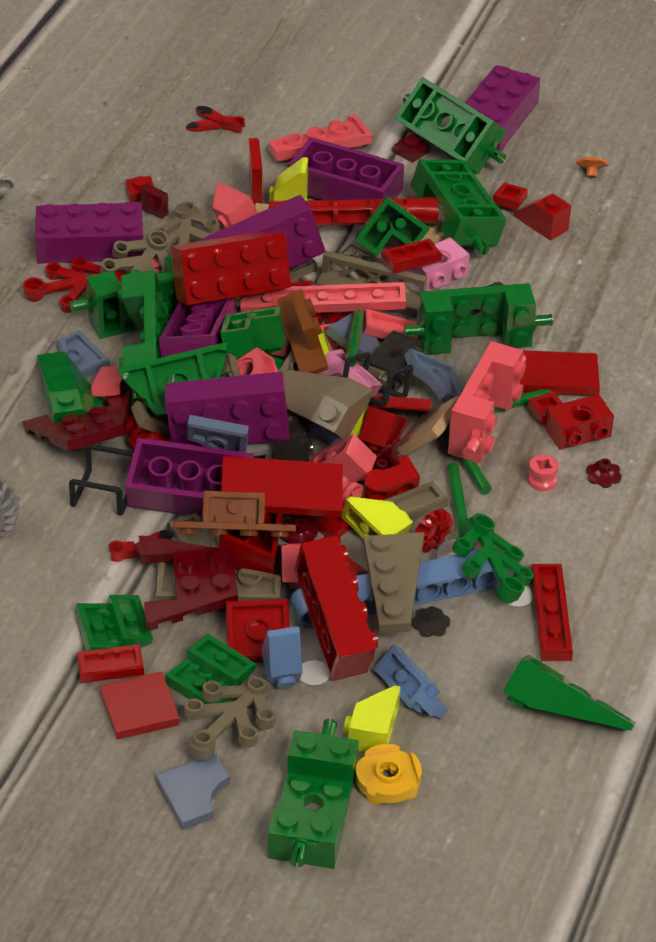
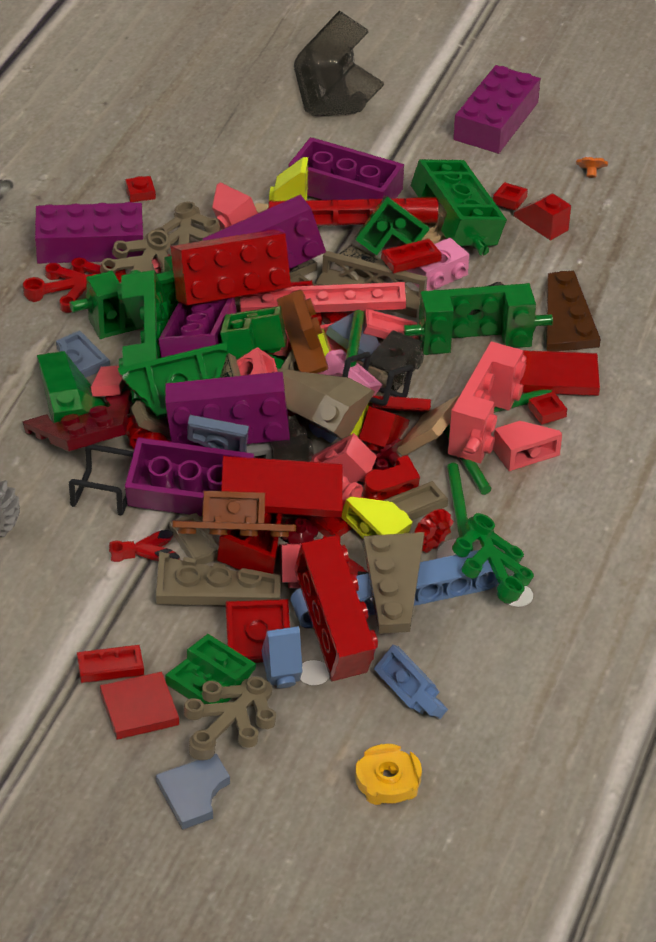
(113, 624): green slope -> none
(154, 201): dark red plate -> none
(201, 574): dark red wing -> none
(215, 120): red piece -> none
(255, 170): red tile -> none
(320, 773): green brick -> none
(321, 70): none -> clear smoke windscreen
(346, 134): coral wing -> none
(374, 719): neon yellow slope -> none
(411, 148): dark red plate -> none
(430, 622): clear smoke plant -> none
(436, 374): sand blue tile -> none
(466, 137): green brick -> none
(525, 444): none -> coral slope
(543, 472): coral wheel -> none
(544, 690): green wedge -> none
(551, 612): red tile -> none
(572, 321): none -> reddish brown wing
(579, 421): red brick -> none
(603, 473): dark red plant -> none

